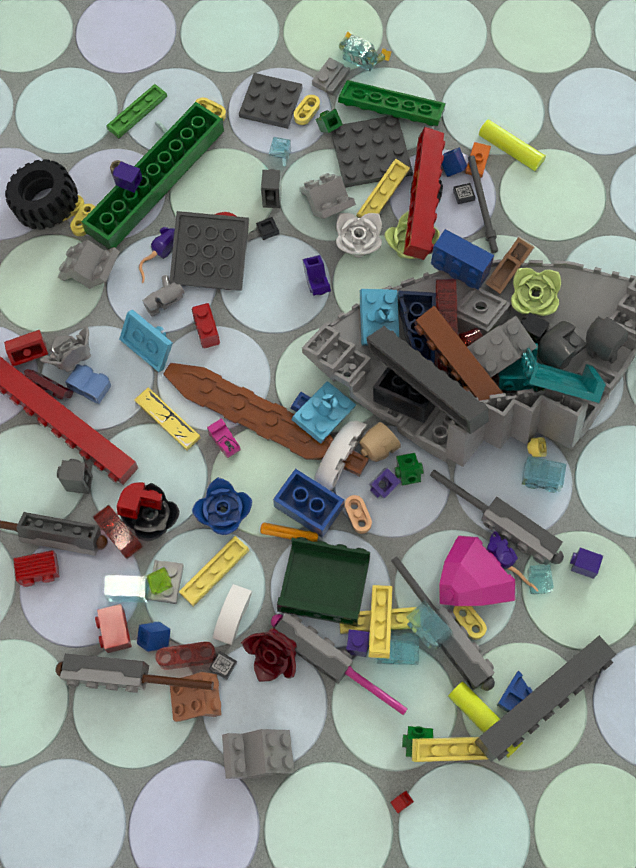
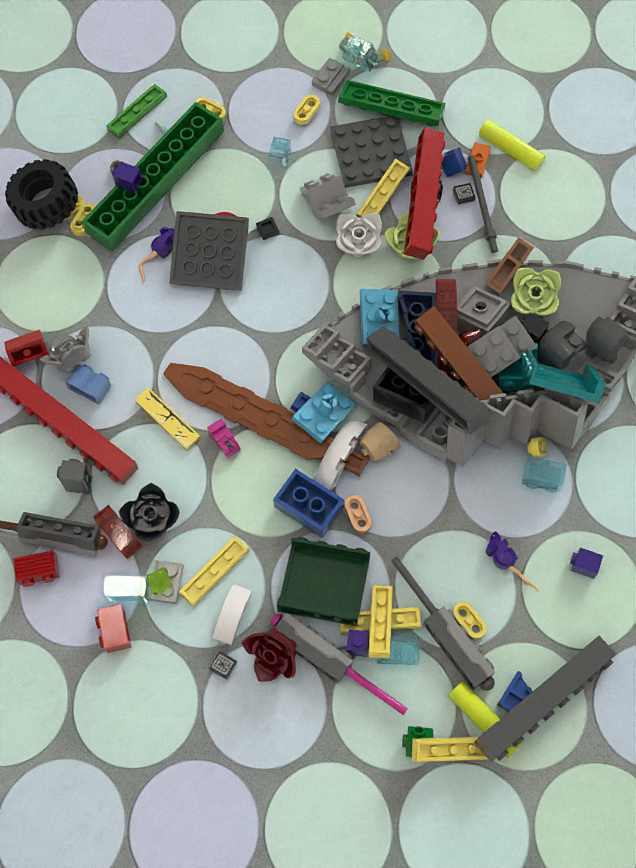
(46, 383): dark red hinge -> none
(88, 264): light grey bracket -> none
(116, 673): piece -> none
(136, 496): red brick -> none
(146, 340): medium azure plate -> none
(153, 636): blue panel -> none
(164, 297): light grey piece -> none
(176, 652): clear red beam -> none
(195, 702): nougat bracket -> none
(205, 325): red brick -> none
(221, 494): blue brick -> none
(257, 754): light grey bracket -> none
(270, 100): dark grey plate -> none
(271, 188): dark grey brick -> none
(287, 532): light orange axle -> none
(316, 275): dark purple brick -> none
(329, 121): green brick -> none
(390, 480): dark purple brick -> none
(401, 802): red piece -> none
(408, 469): green brick -> none
(429, 625): clear light blue brick -> none
(461, 259): blue brick -> none
(474, 576): dark pink brick -> none
(512, 525): piece -> none
(541, 578): clear light blue panel -> none

